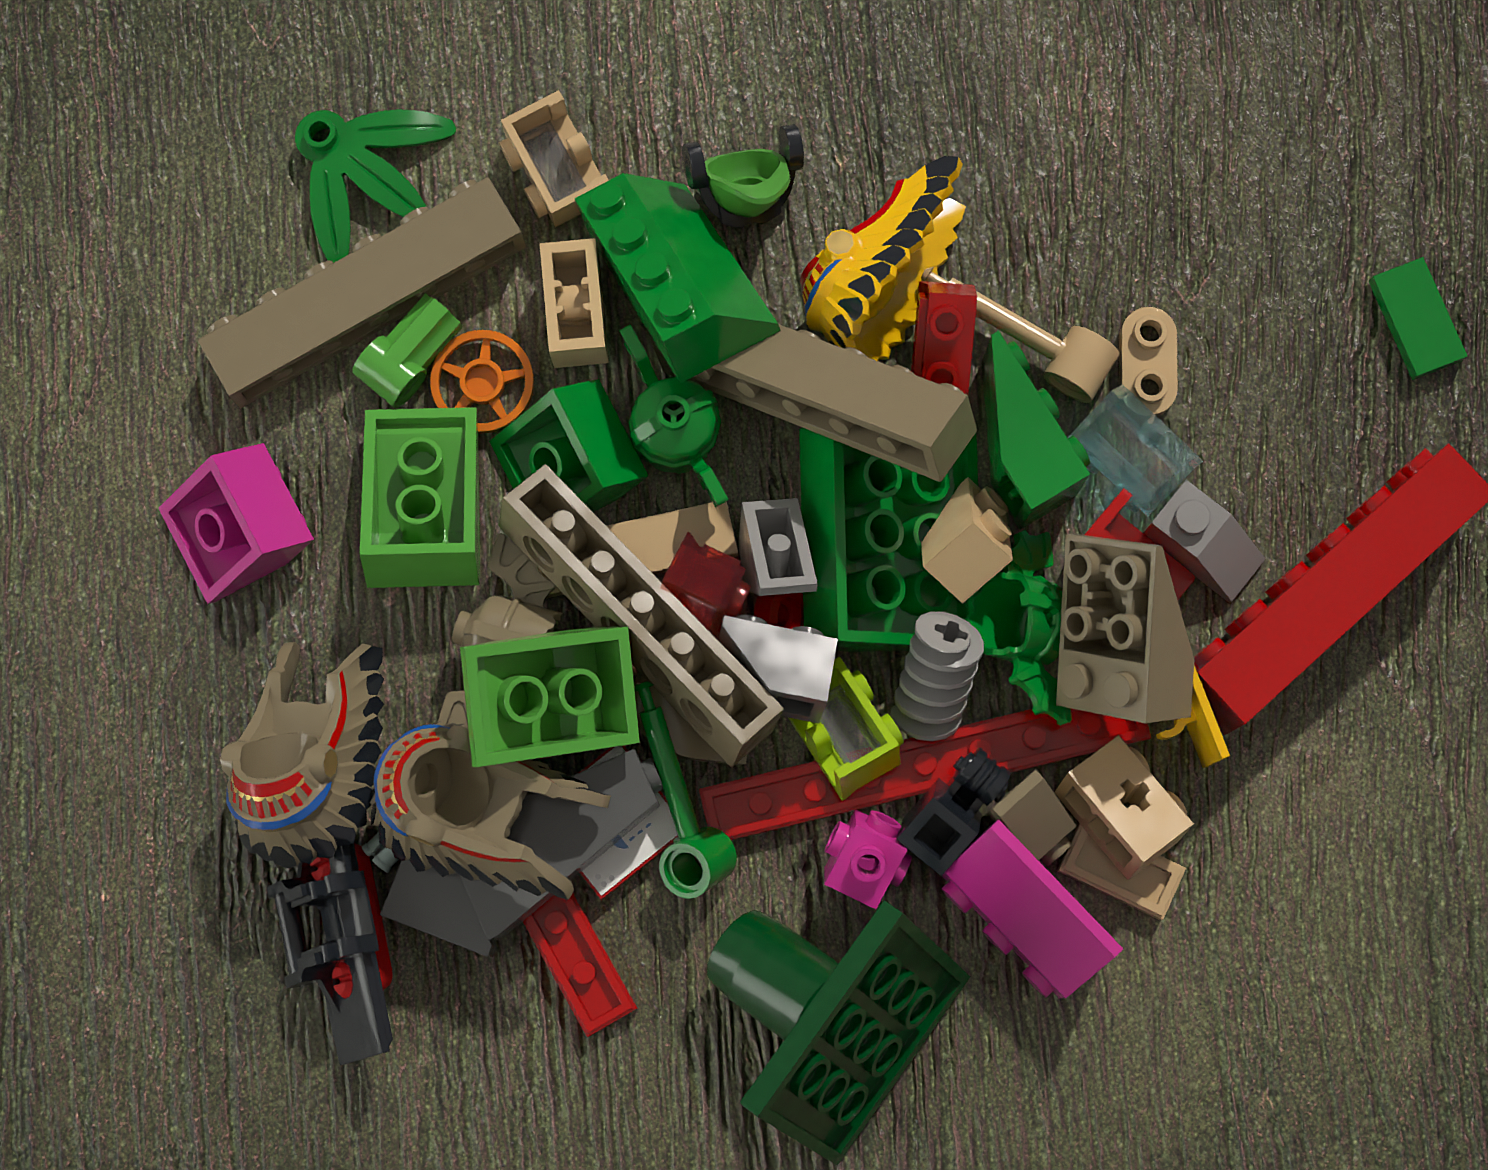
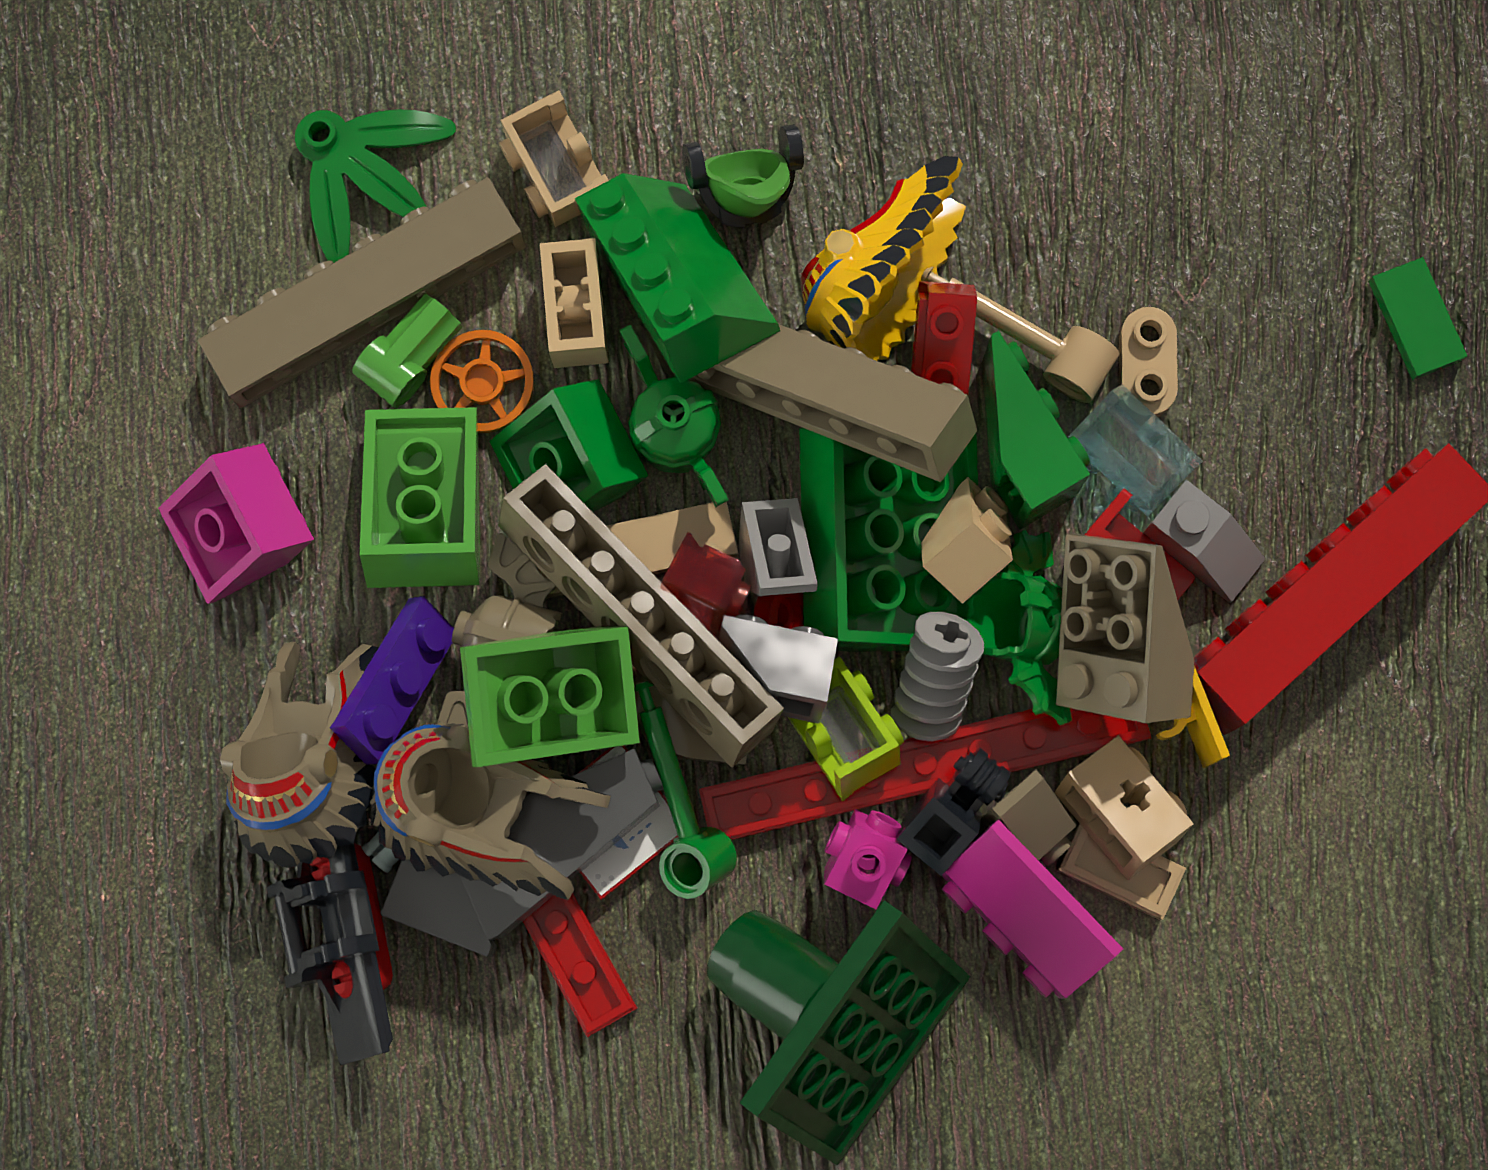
(394, 680): none -> dark purple plate

